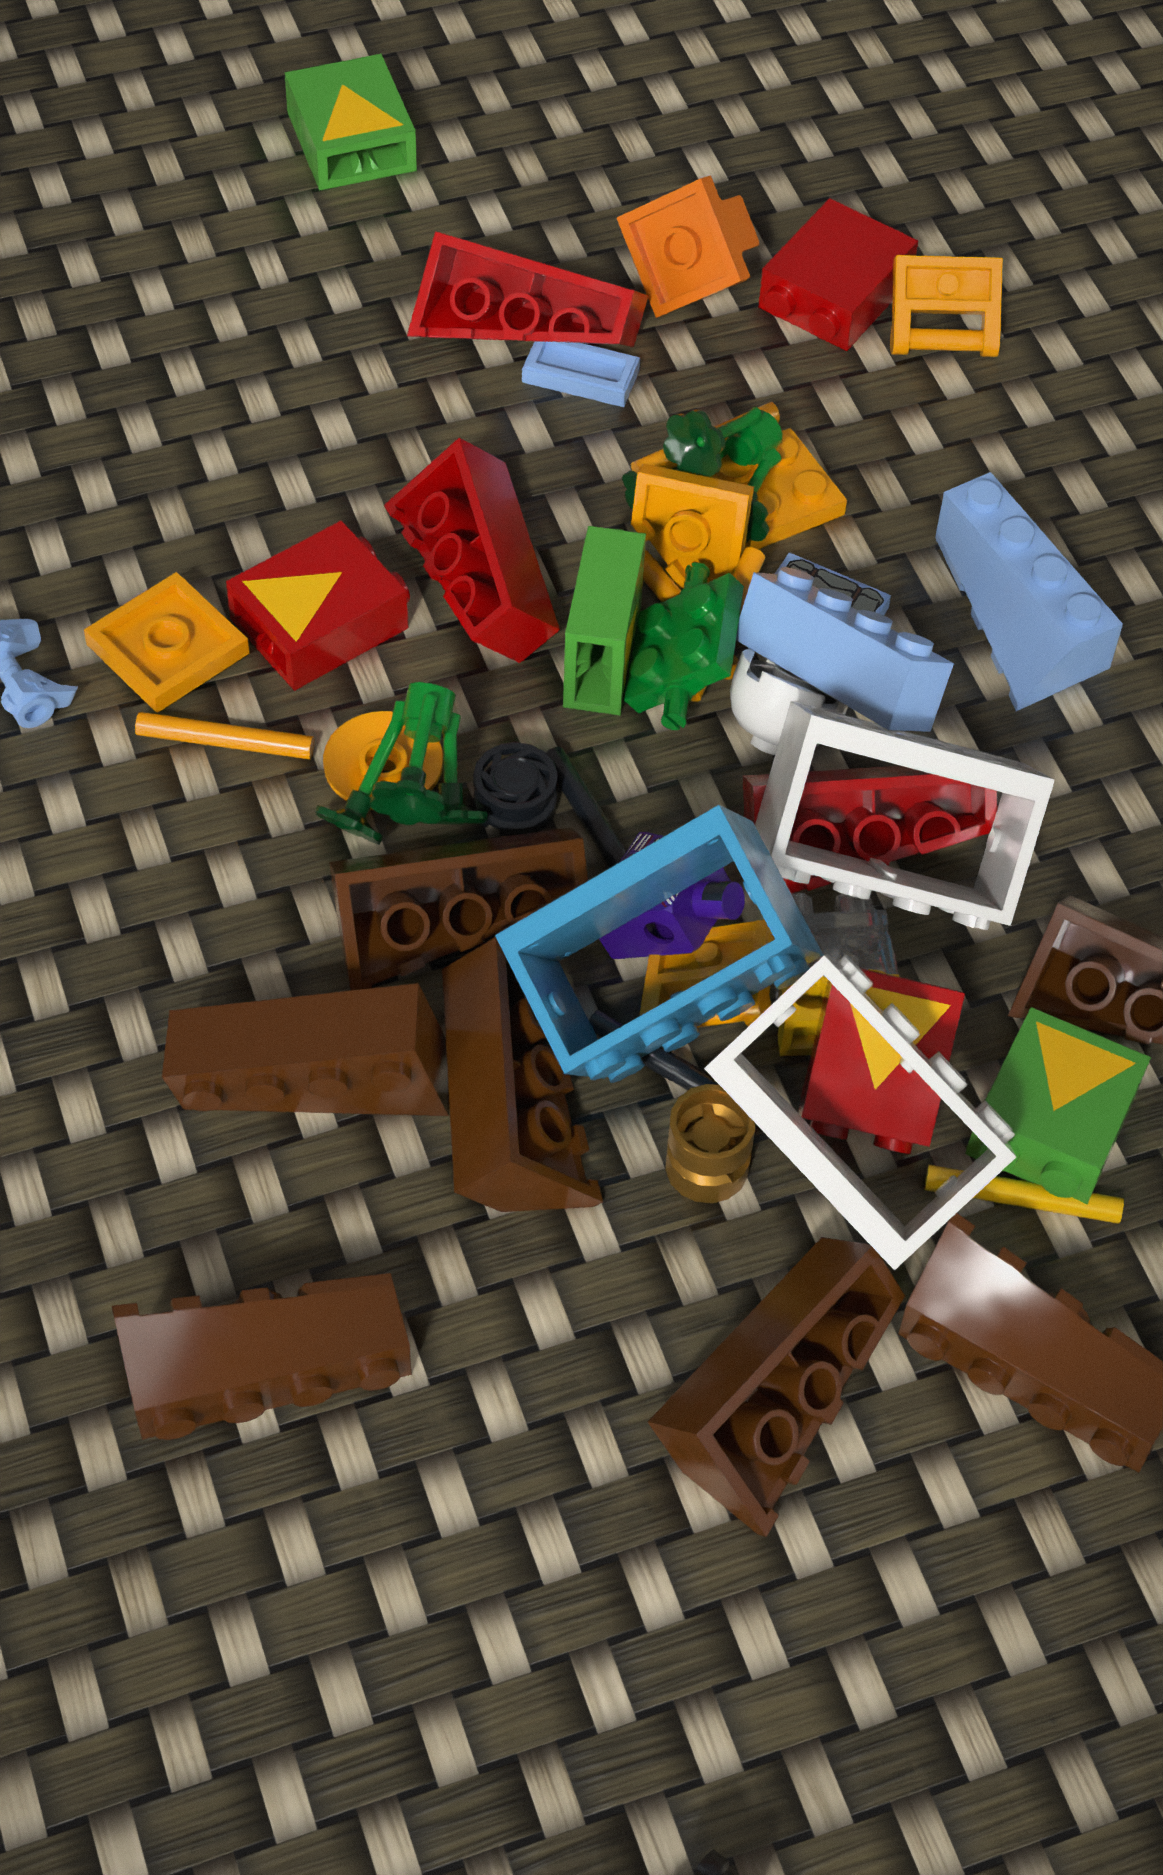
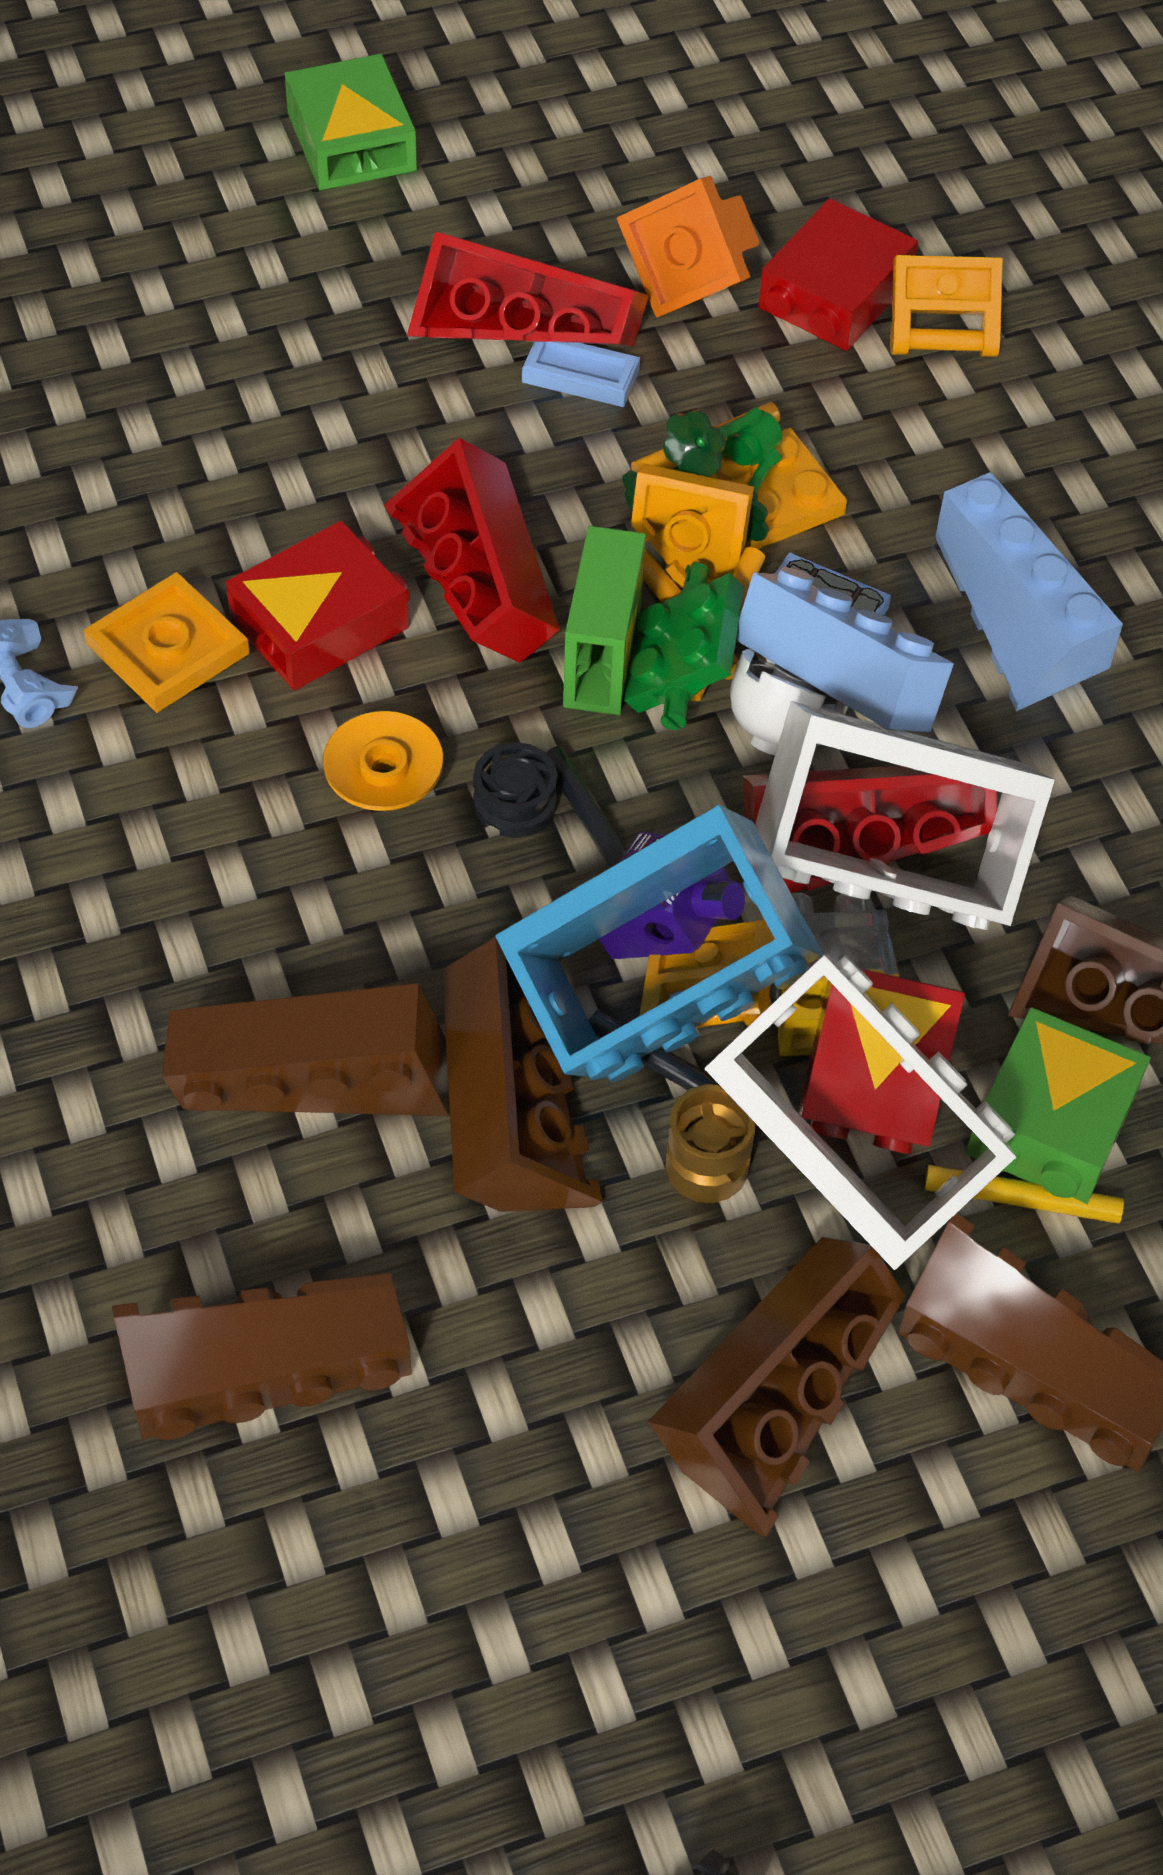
(224, 735): light orange bar -> none
(426, 716): plant -> none
(446, 898): reddish brown wedge -> none

